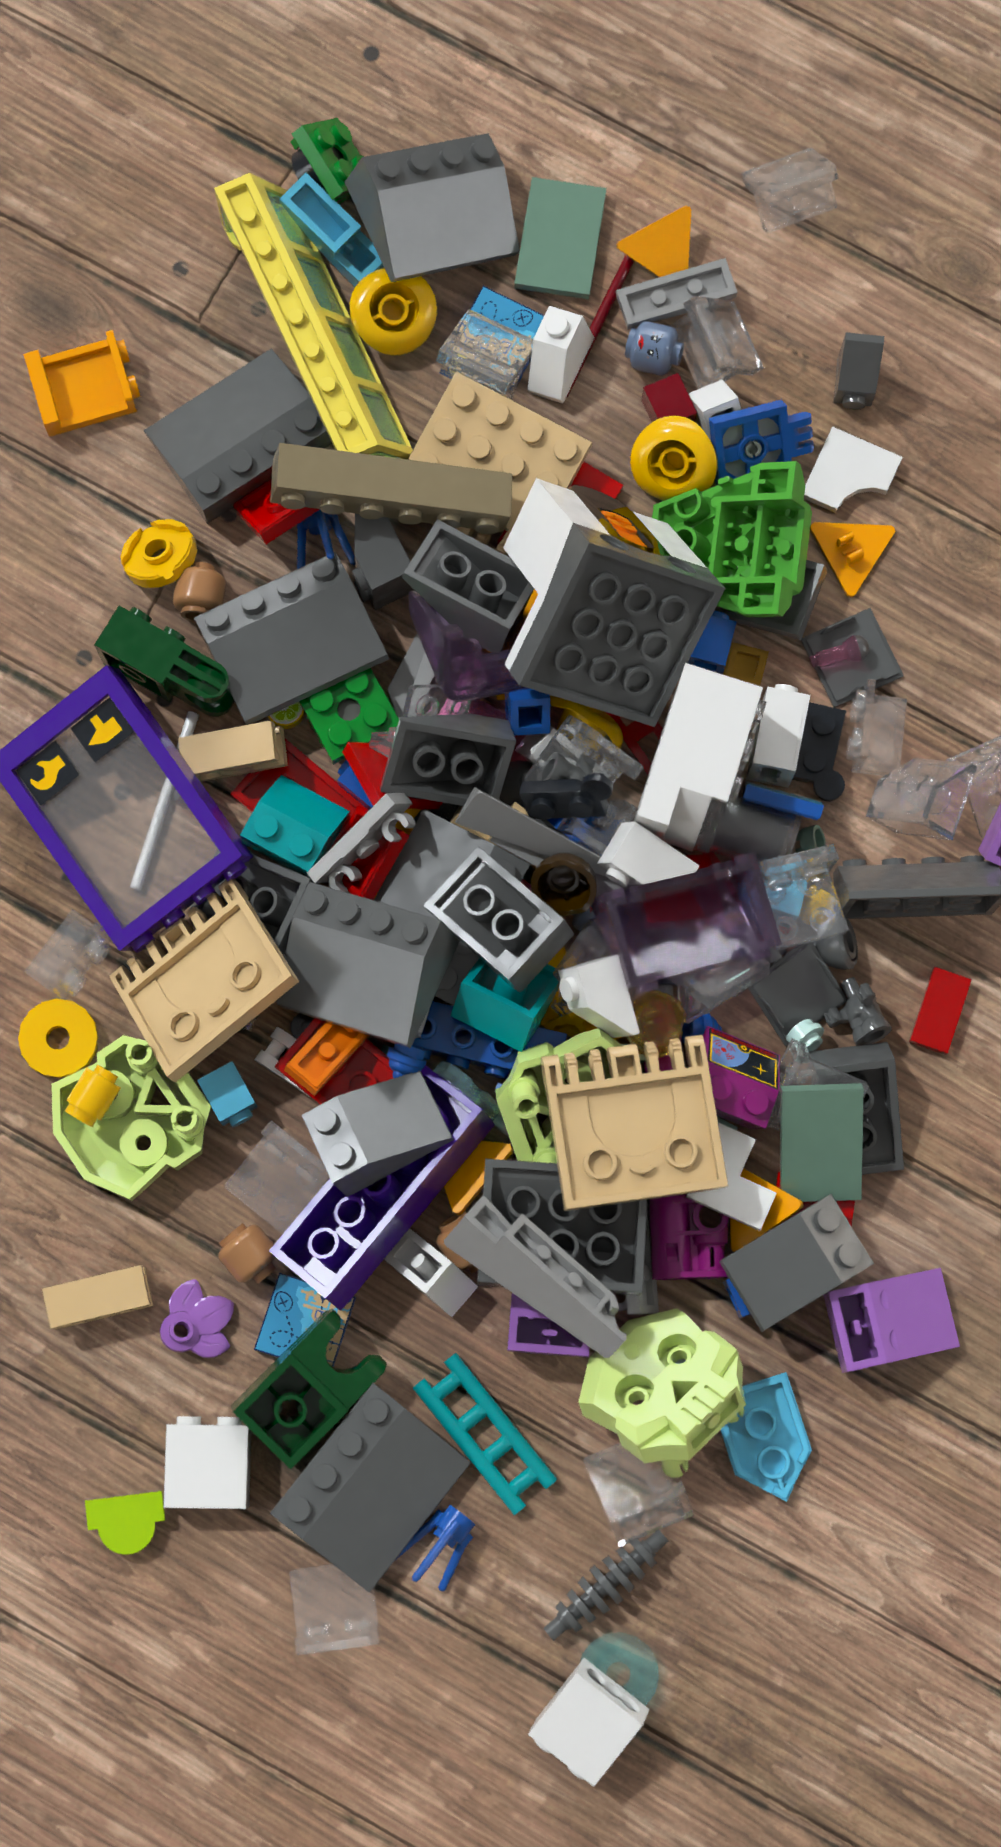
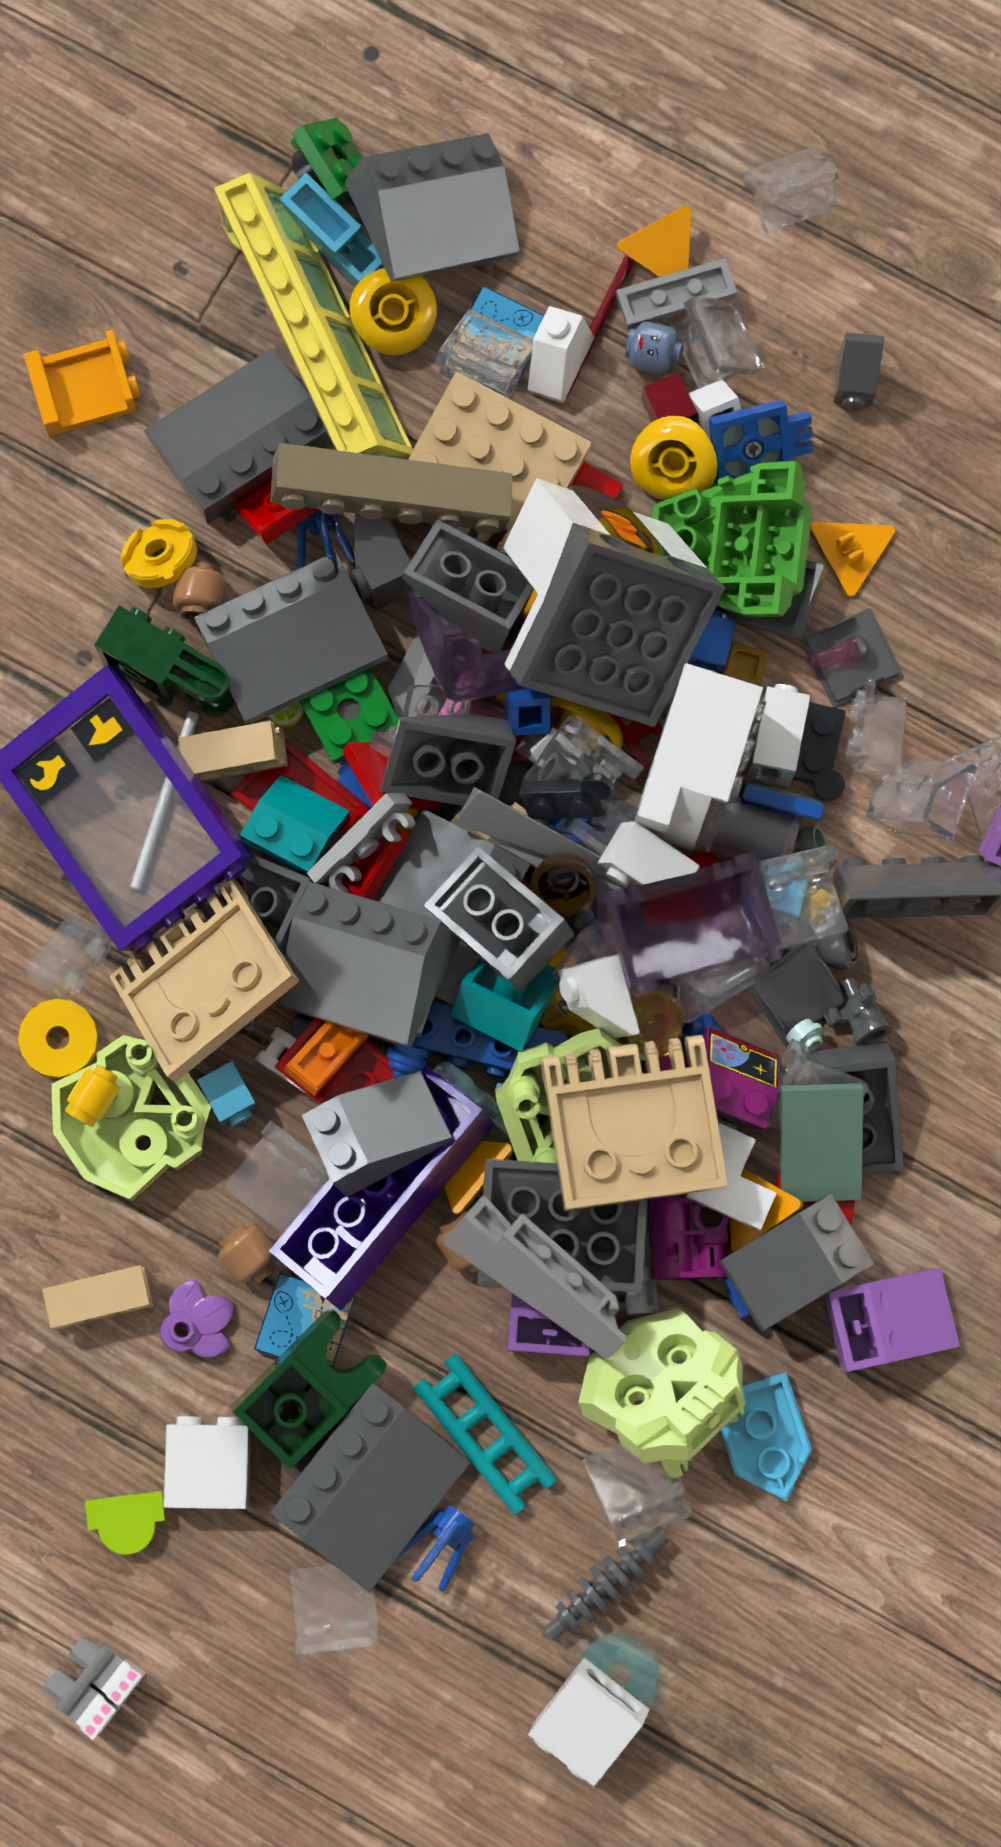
(81, 1697): none -> hips
(431, 1272): white slope -> none
(560, 238): sand green tile -> none
(849, 468): white tile -> none
(940, 1010): red tile -> none

